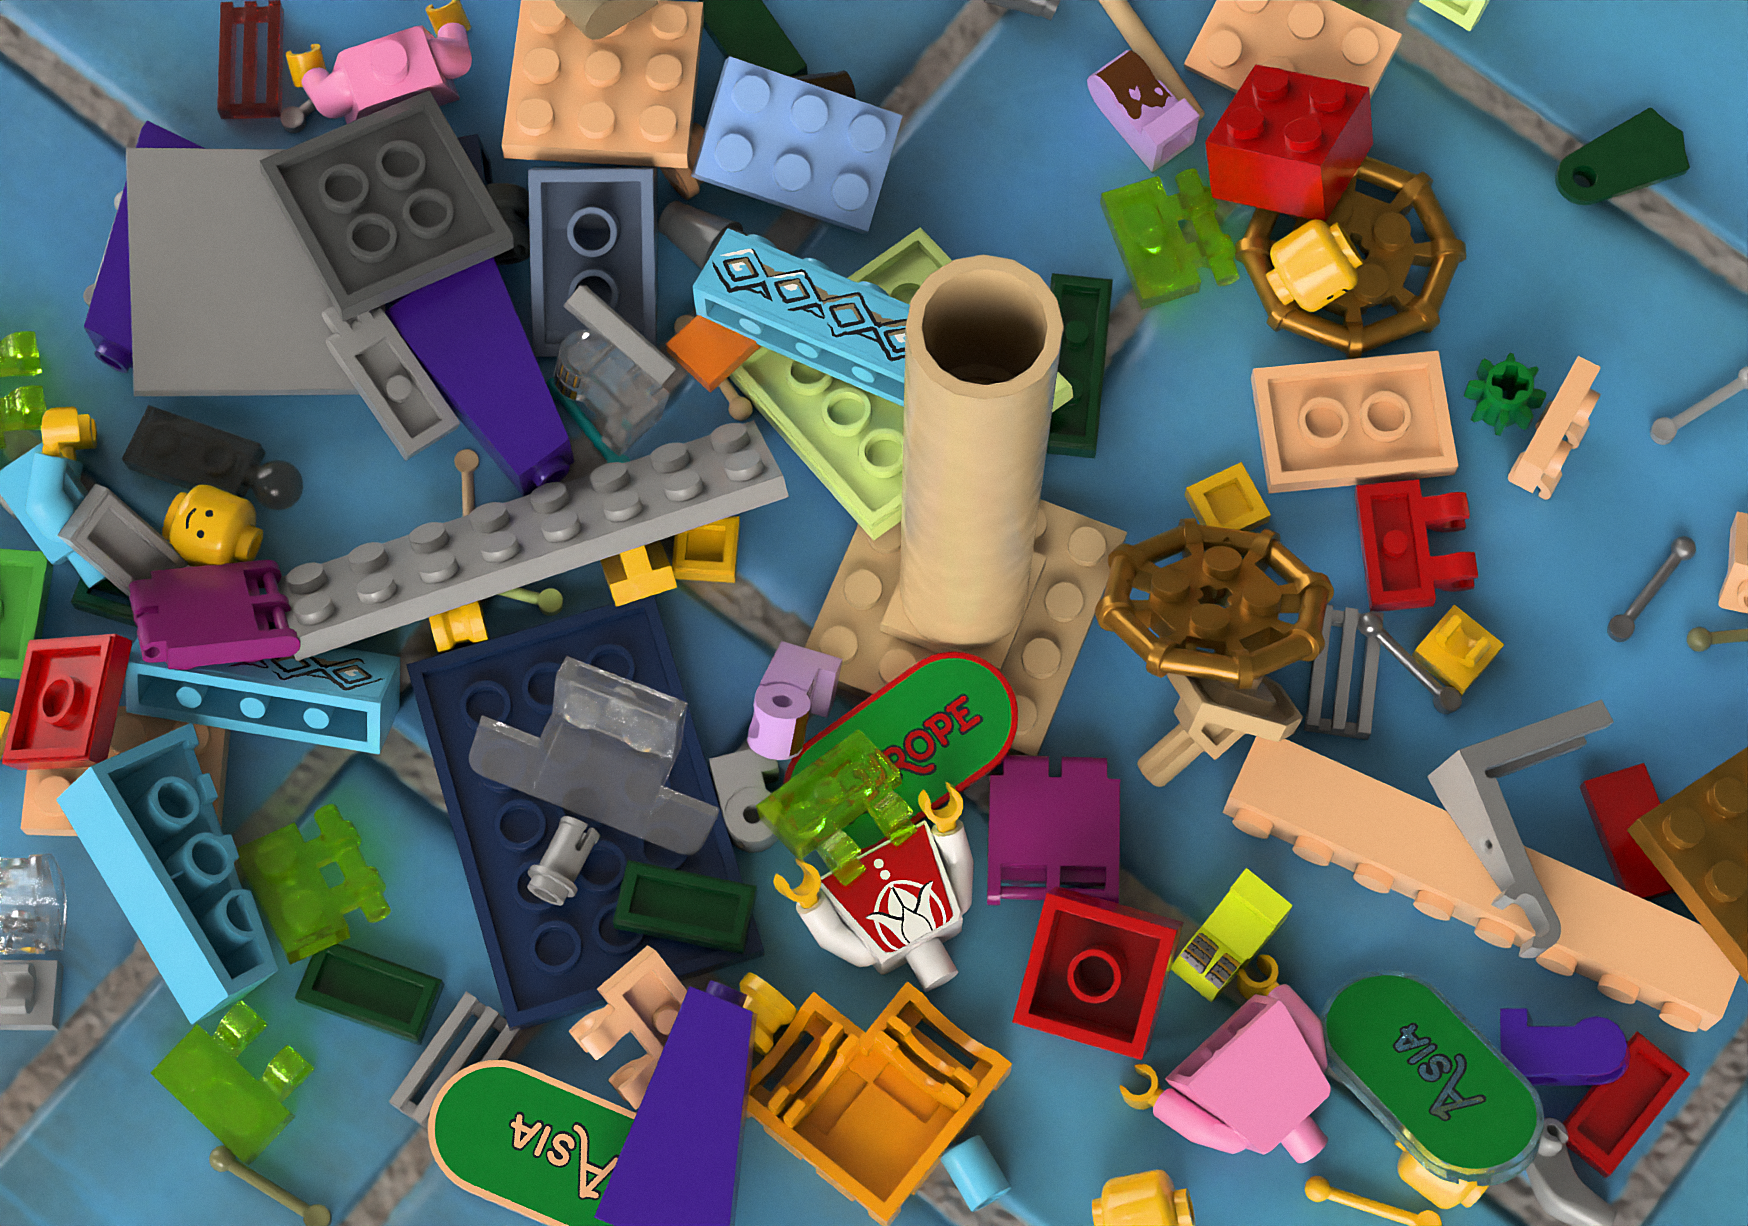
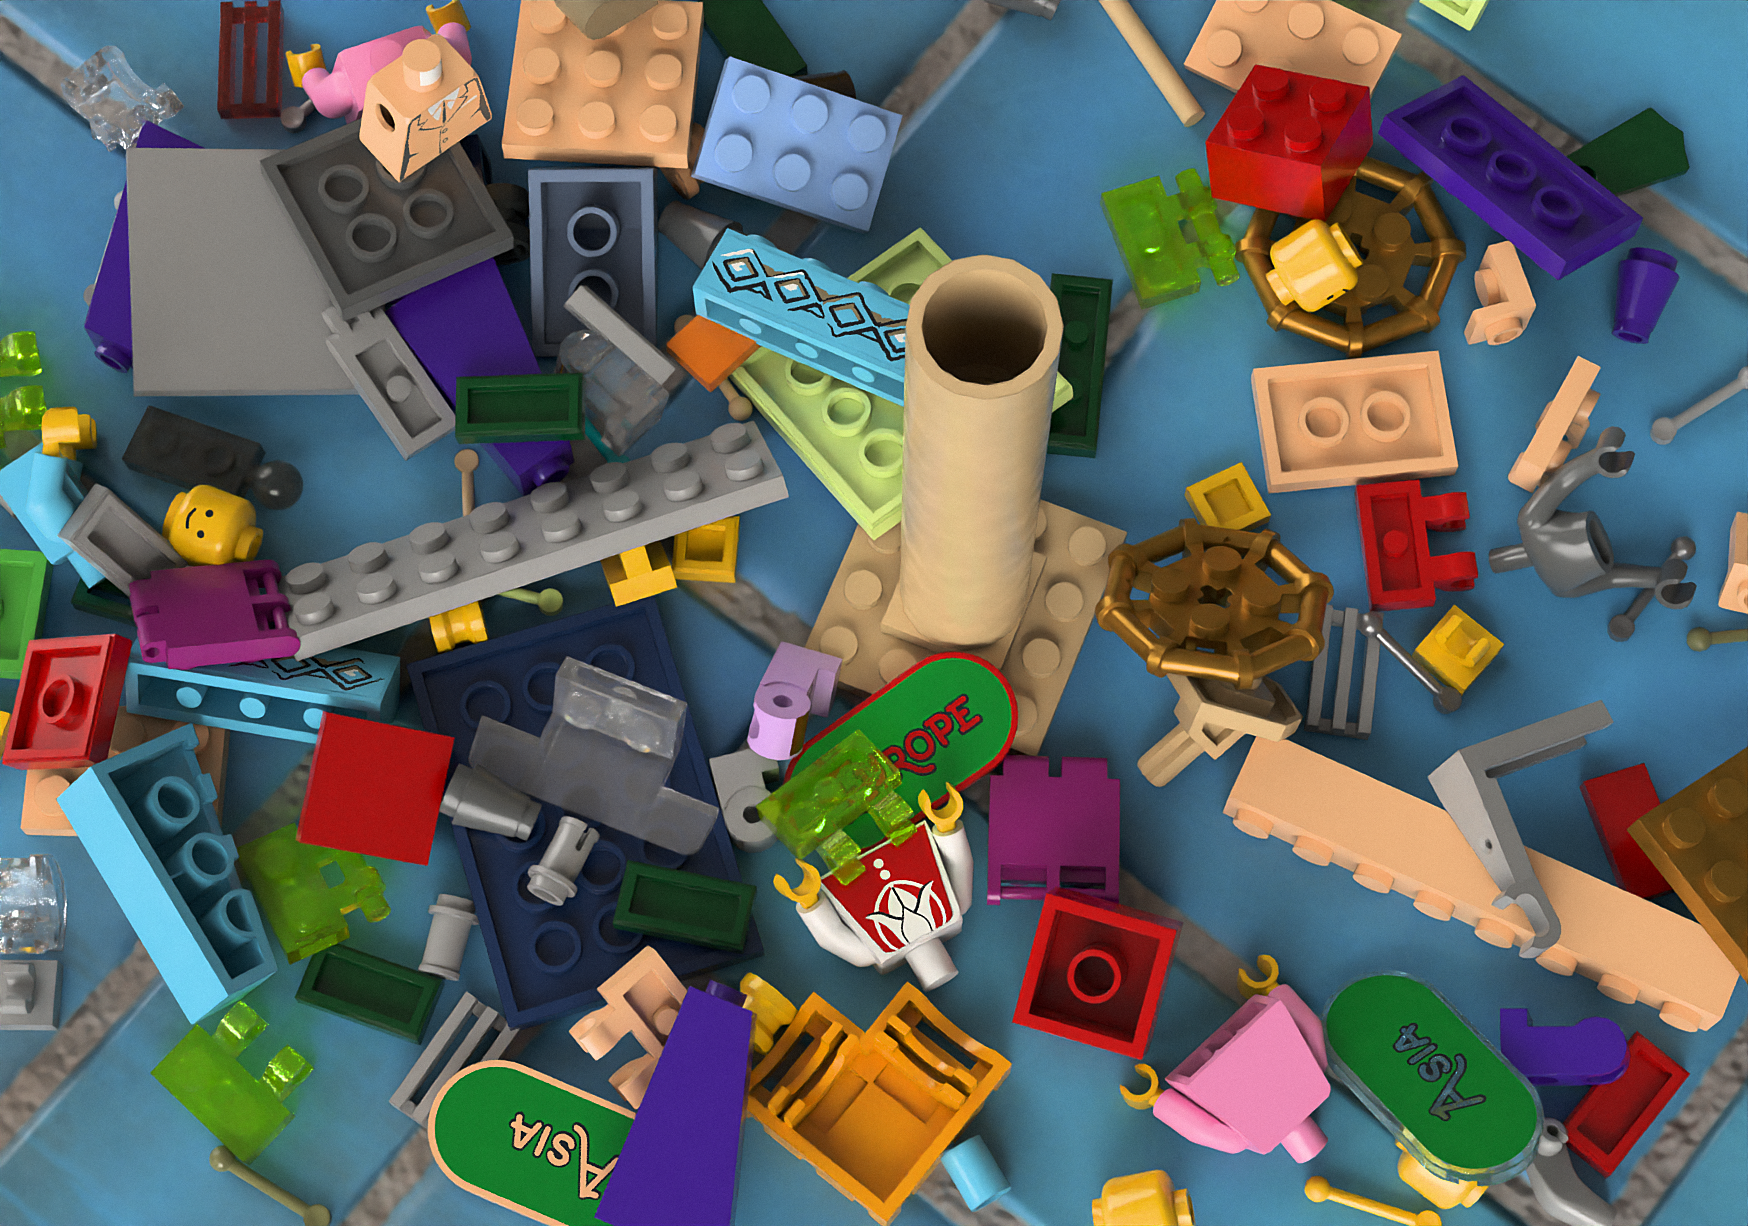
(116, 98): none -> clear piece
(374, 788): none -> red tile
(421, 106): none -> light nougat torso
(448, 936): none -> light grey pin
(488, 803): none -> dark grey cone
(520, 408): none -> dark green tile
(1143, 109): lavender leg -> none
(1231, 935): neon yellow leg -> none
(1488, 393): green gear -> none
(1503, 294): none -> light nougat bracket
(1510, 176): none -> dark purple plate
(1573, 547): none -> dark grey piece
(1642, 292): none -> dark purple cone

